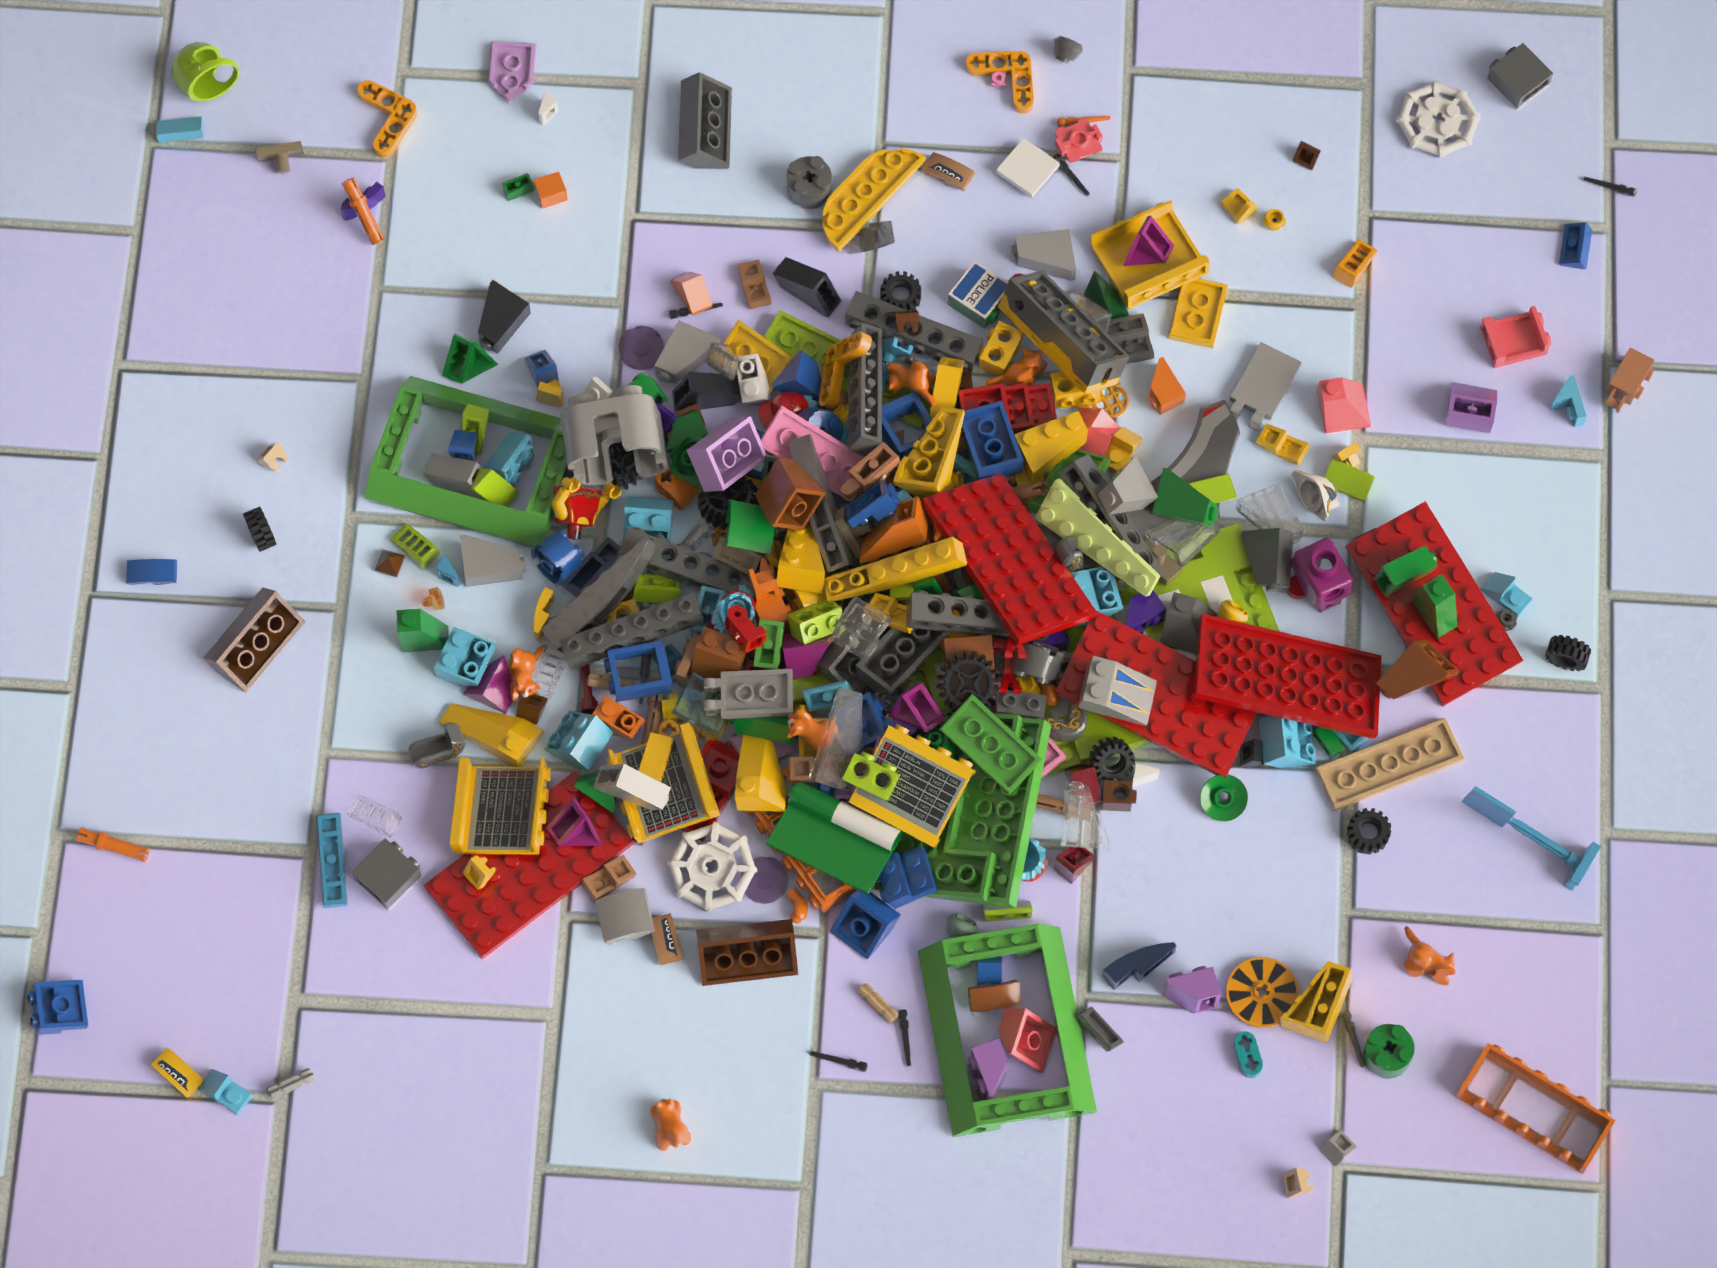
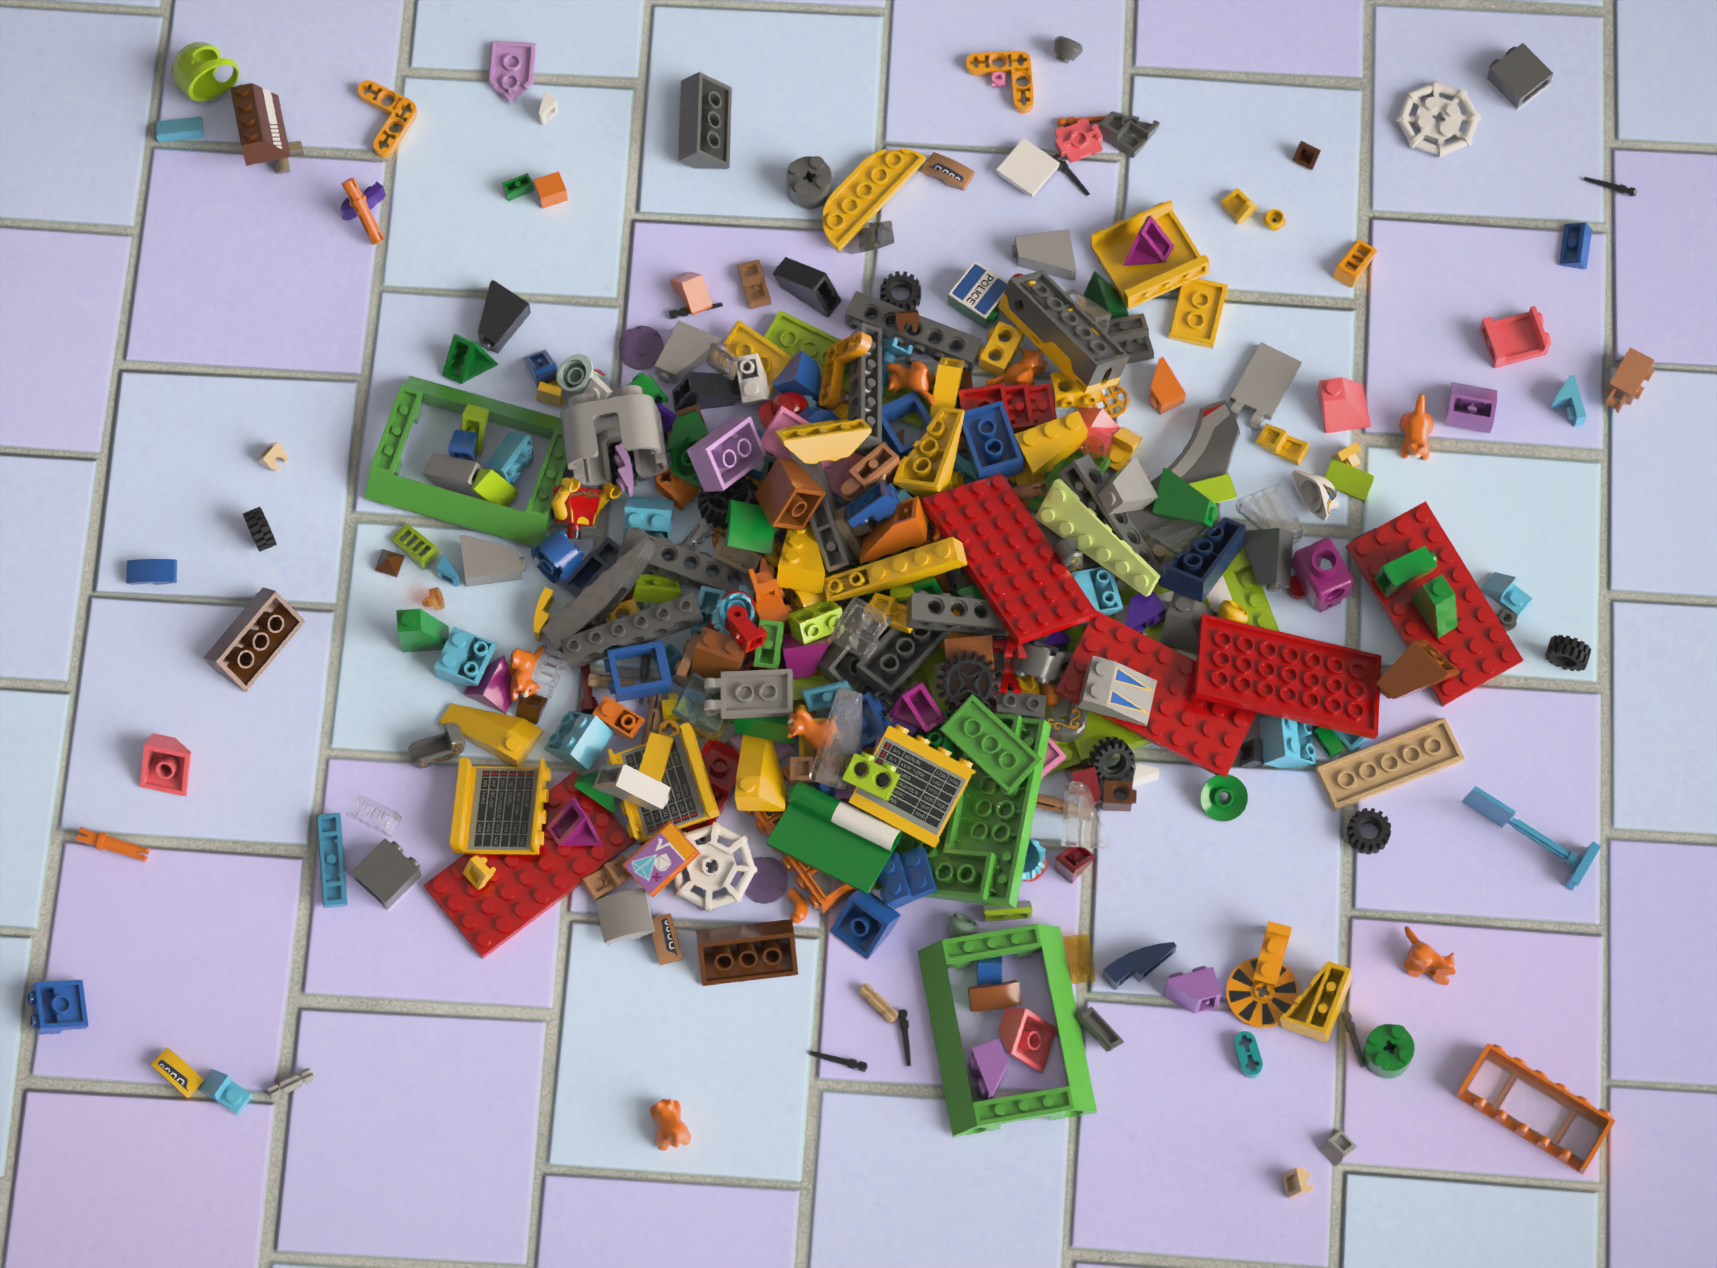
(165, 765): none -> coral slope
(259, 124): none -> reddish brown slope
(576, 373): none -> light aqua hat
(625, 474): none -> lavender slope
(661, 859): none -> piece
(824, 439): none -> yellow wedge
(1079, 959): none -> clear yellow slope
(1093, 447): none -> clear orange tile
(1127, 132): none -> dark grey slope
(1205, 561): none -> dark blue wedge
(1272, 953): none -> light orange bracket
(1417, 427): none -> orange animal

